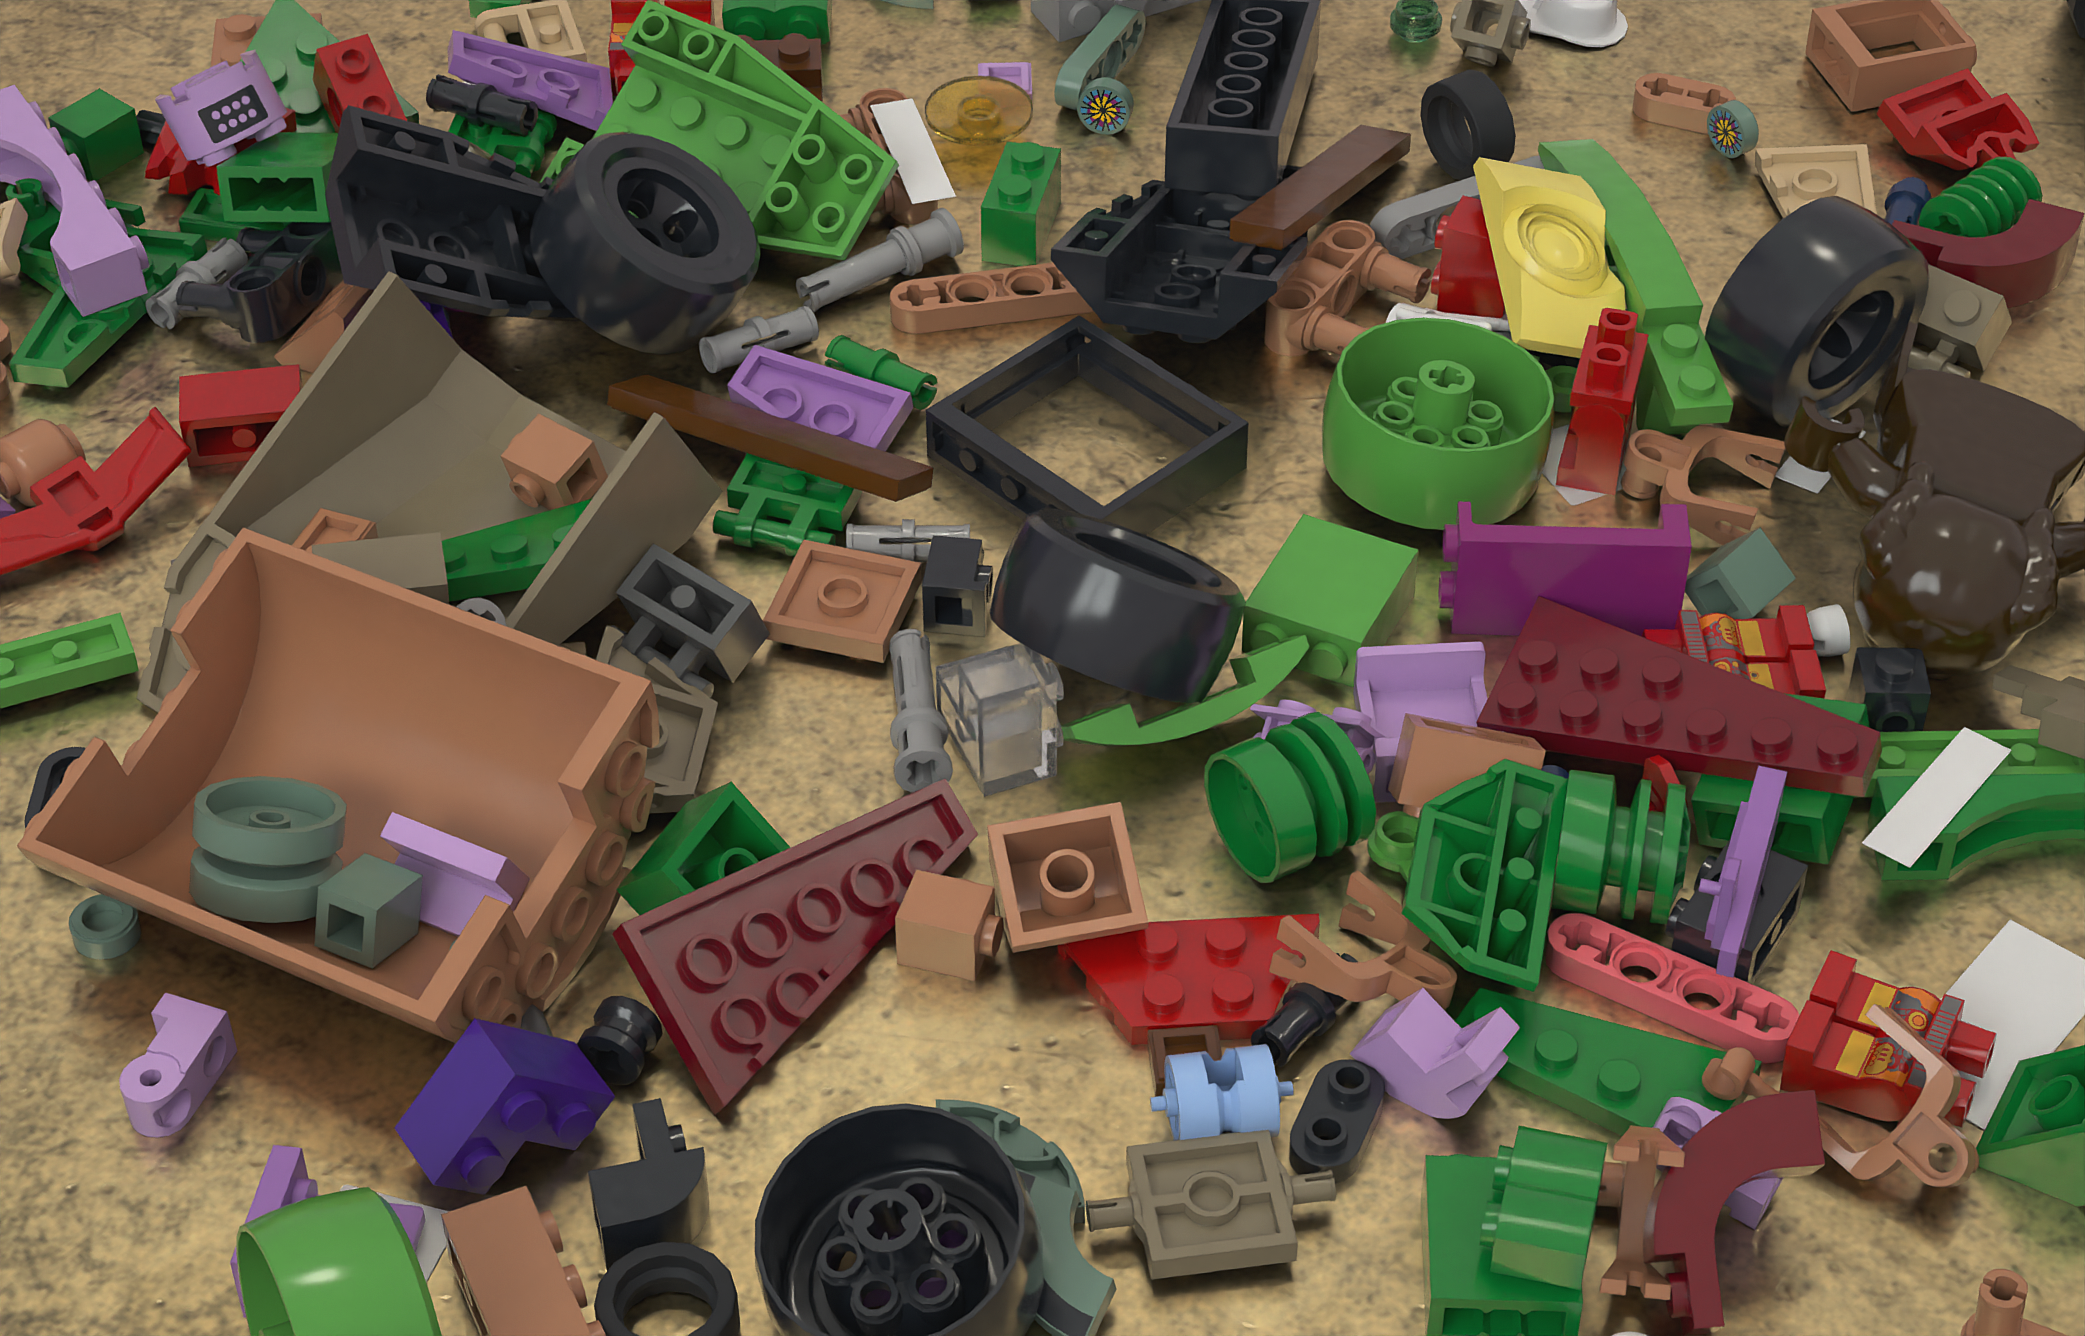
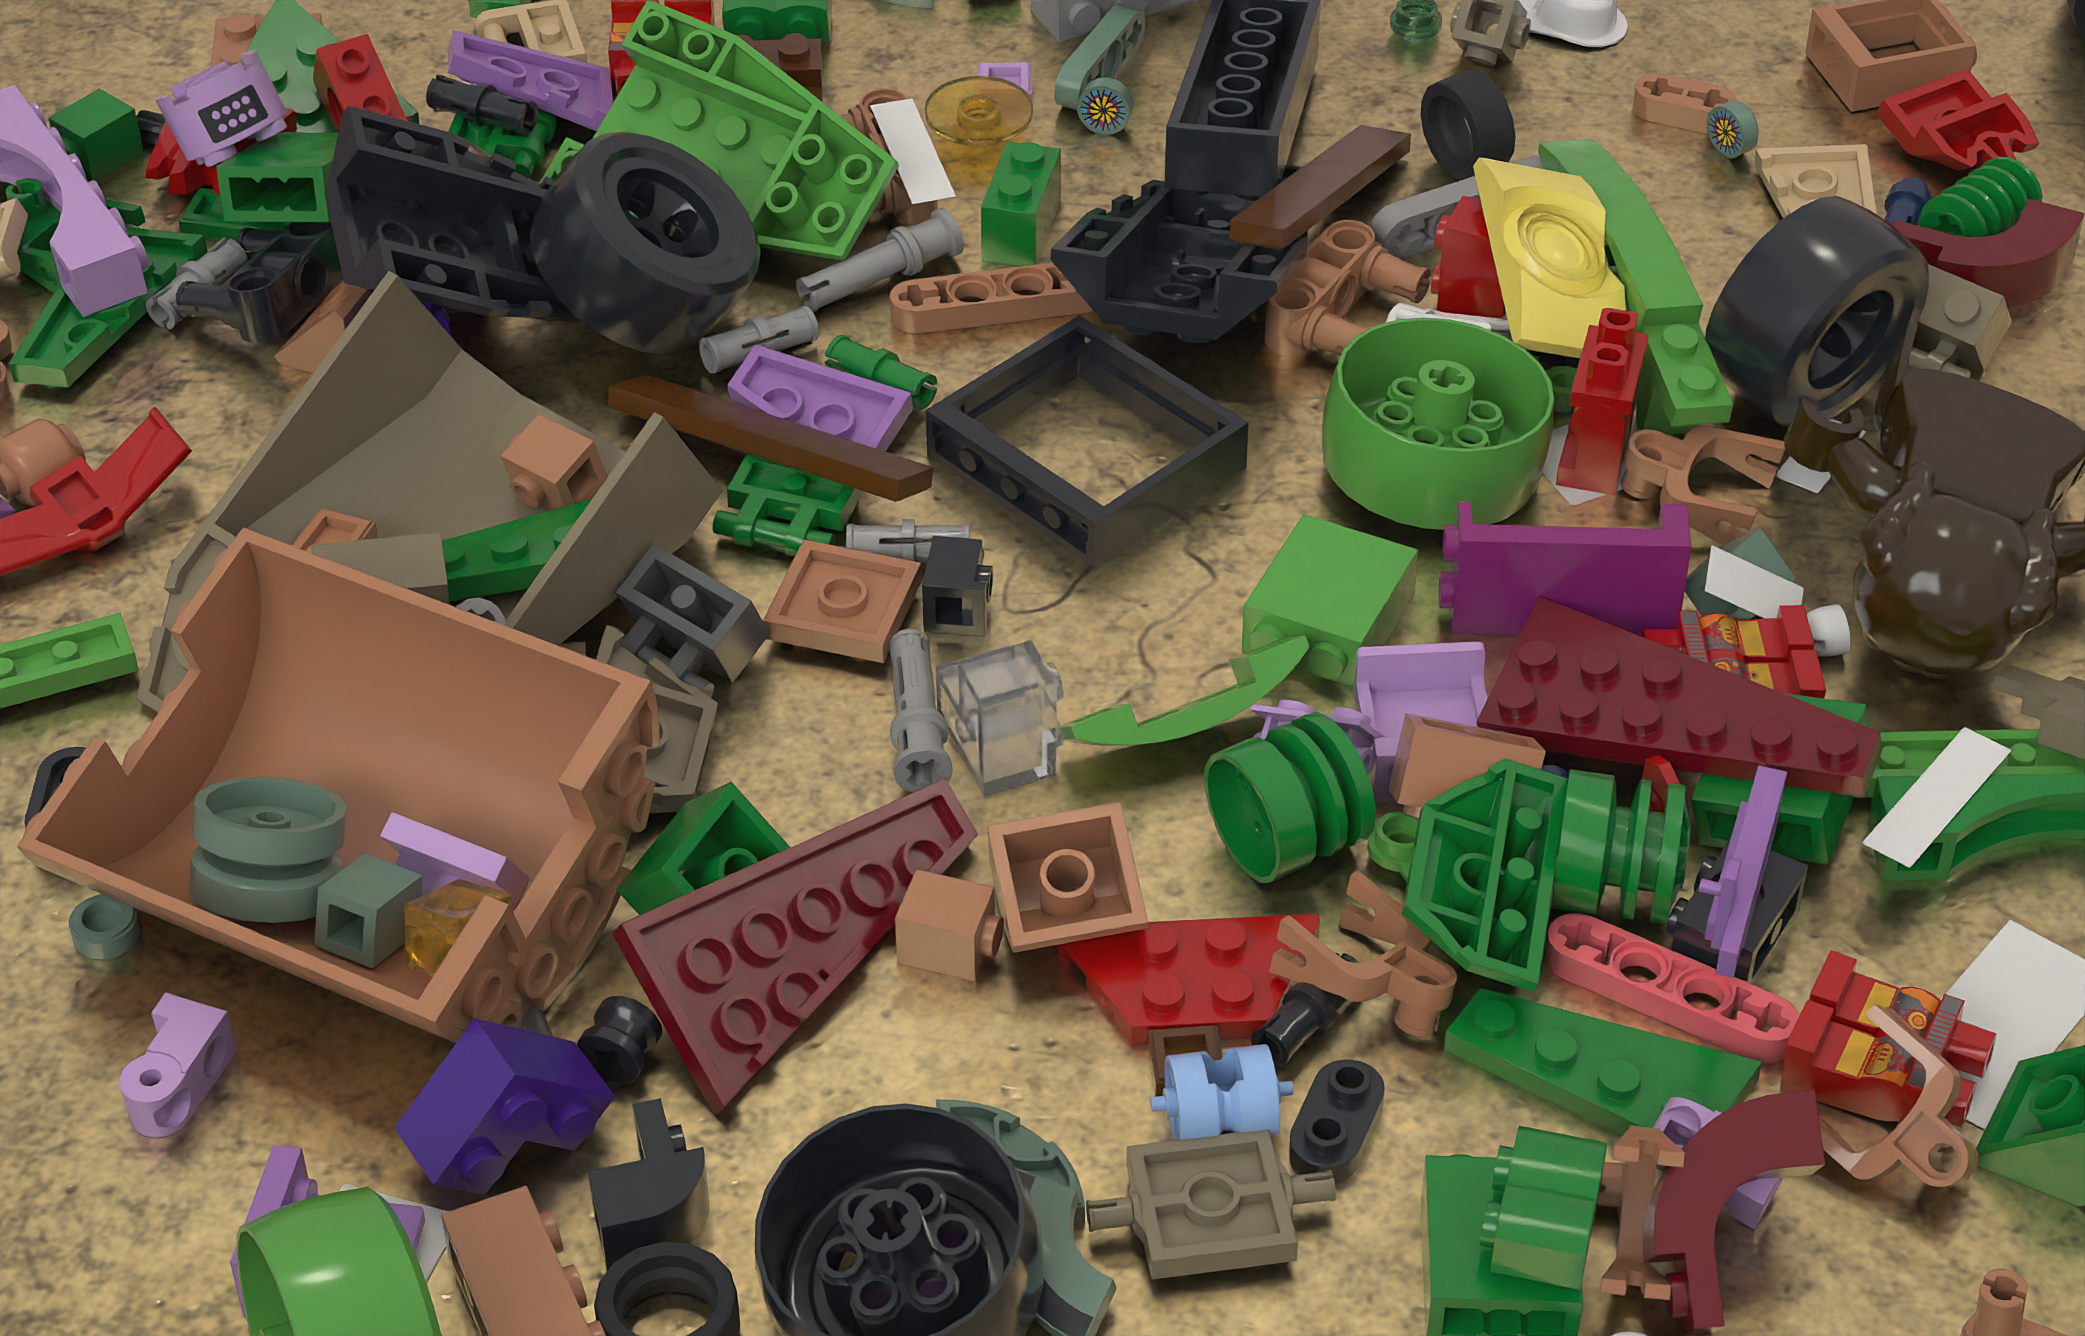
(233, 411): red brick -> none
(438, 919): none -> clear yellow bracket
(1117, 605): black wheel -> none
(1431, 1058): lavender brick -> none
(1733, 1075): nougat hand -> none
(1749, 585): none -> white sticker
(1892, 686): black brick -> none

